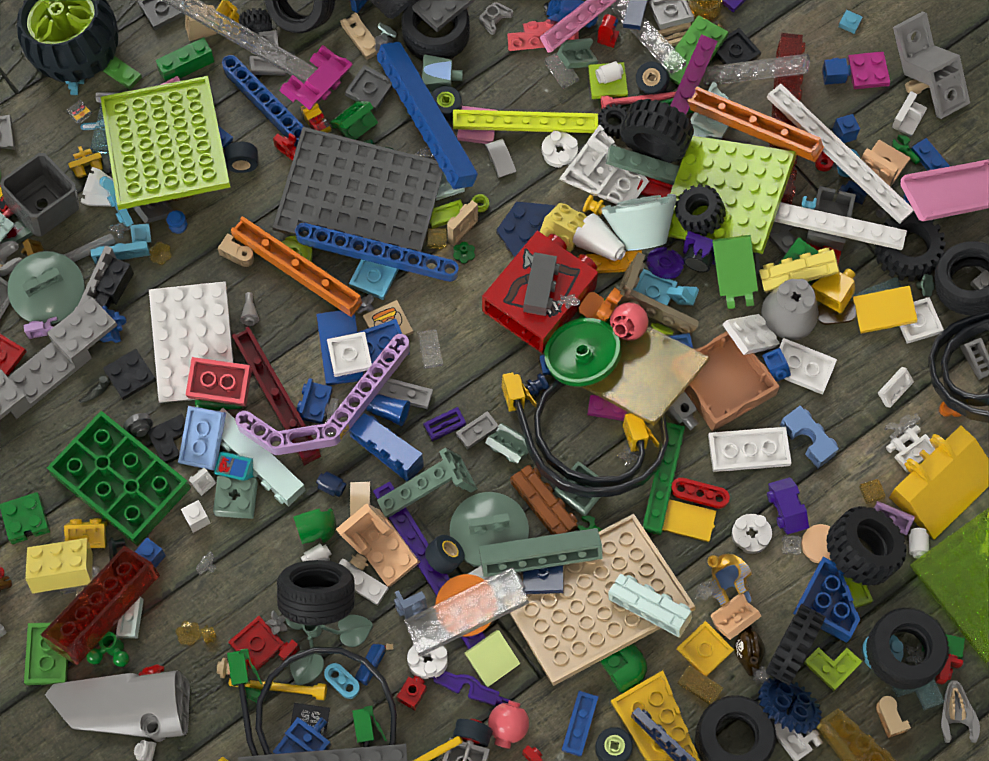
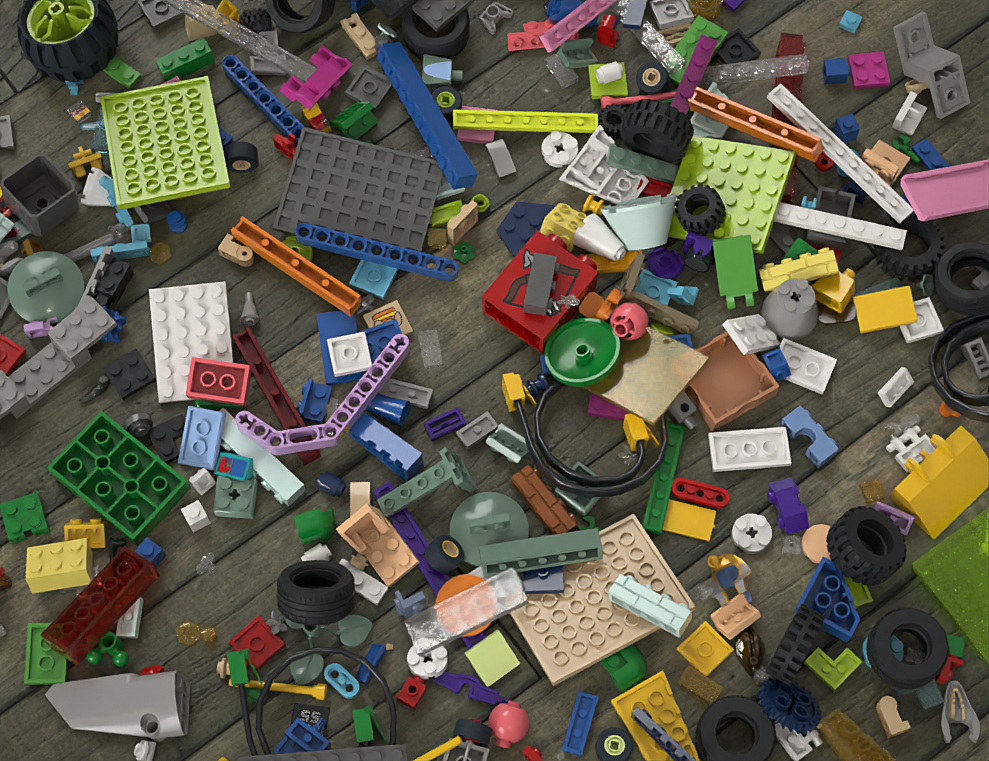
(288, 649): red plate -> none
(918, 542): white brick -> none

